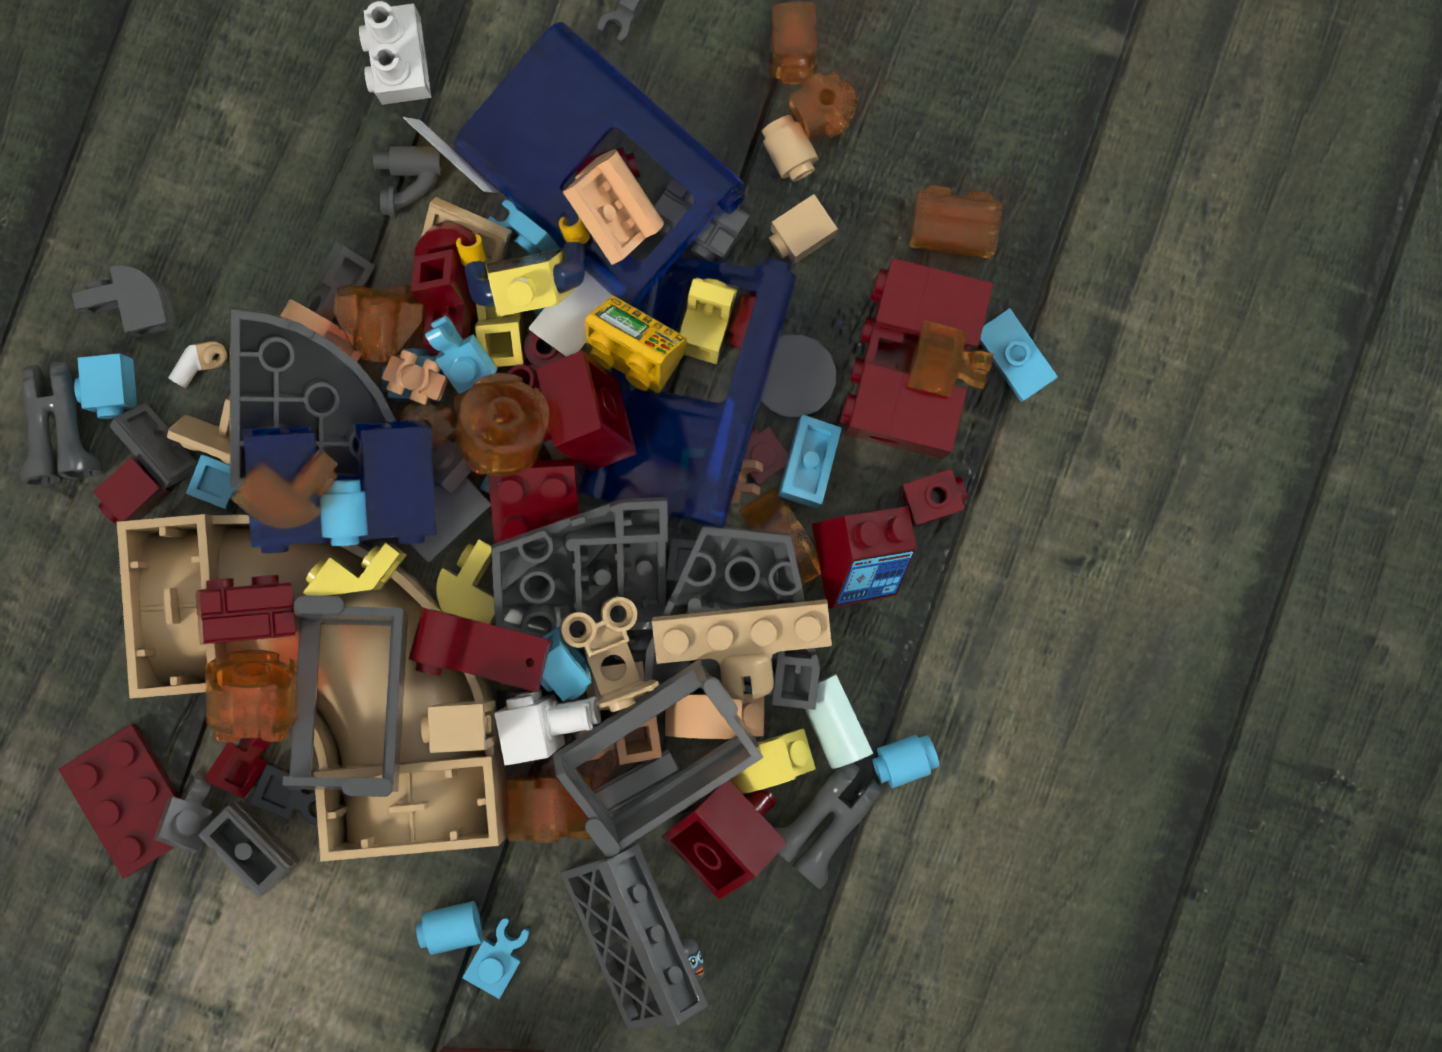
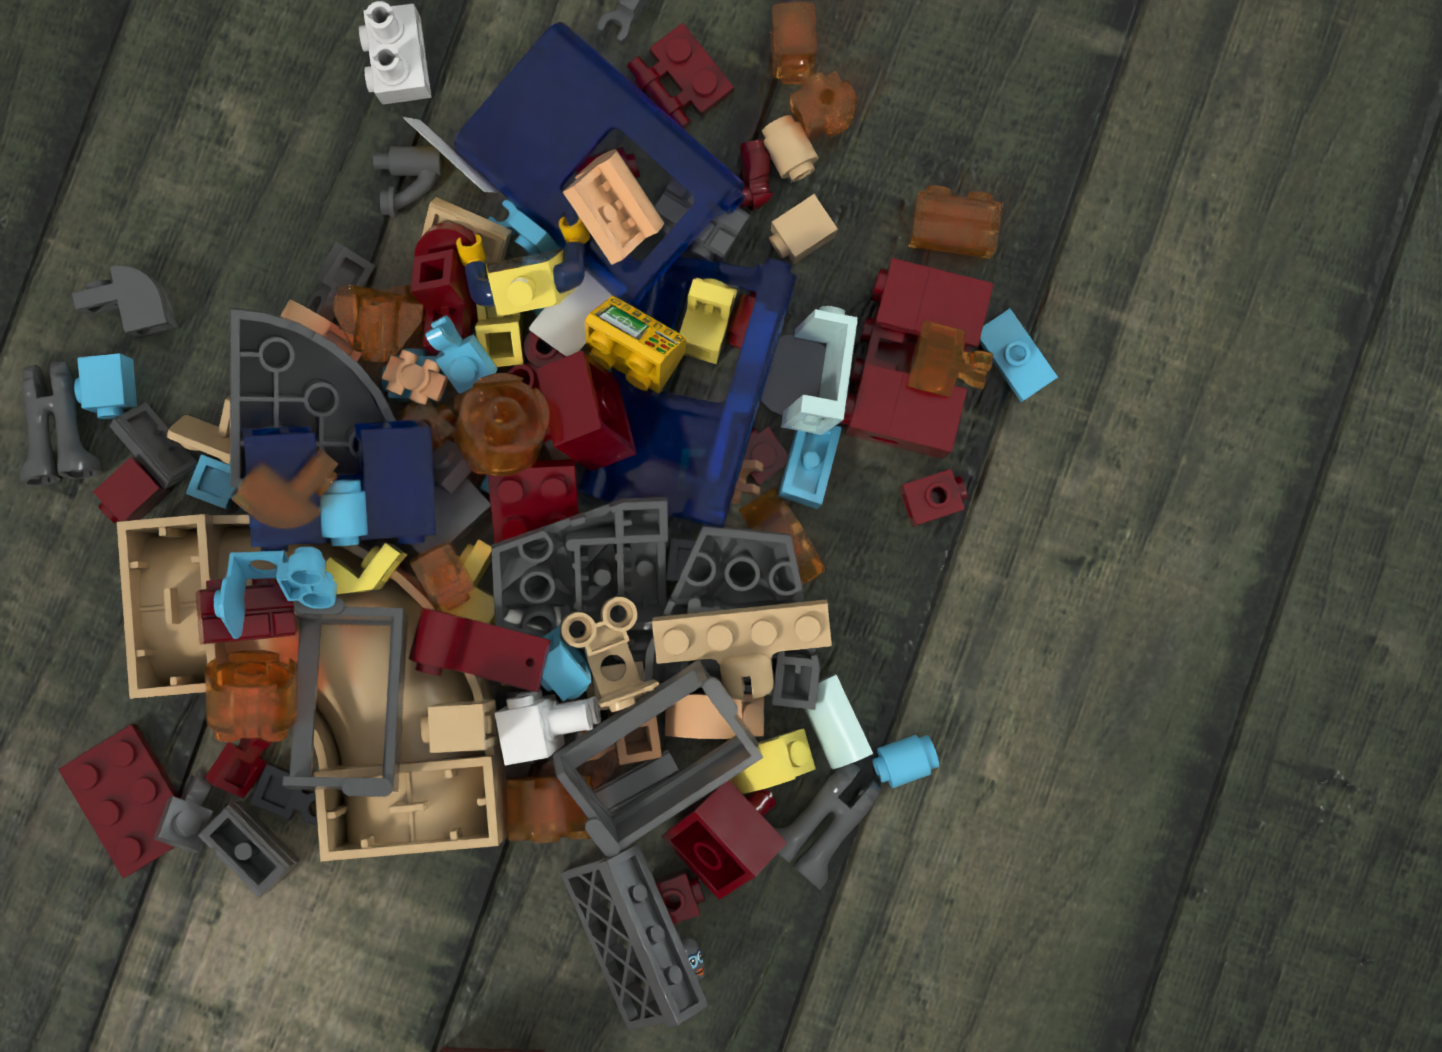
(196, 358): arm -> none
(300, 578): none -> medium azure piece
(443, 576): none -> clear orange brick
(450, 928): medium azure brick -> none
(495, 962): medium azure plate -> none
(681, 895): none -> dark red brick
(689, 68): none -> dark red plate
(755, 171): none -> dark red arm
(824, 412): none -> light aqua panel
(864, 555): dark red slope -> none

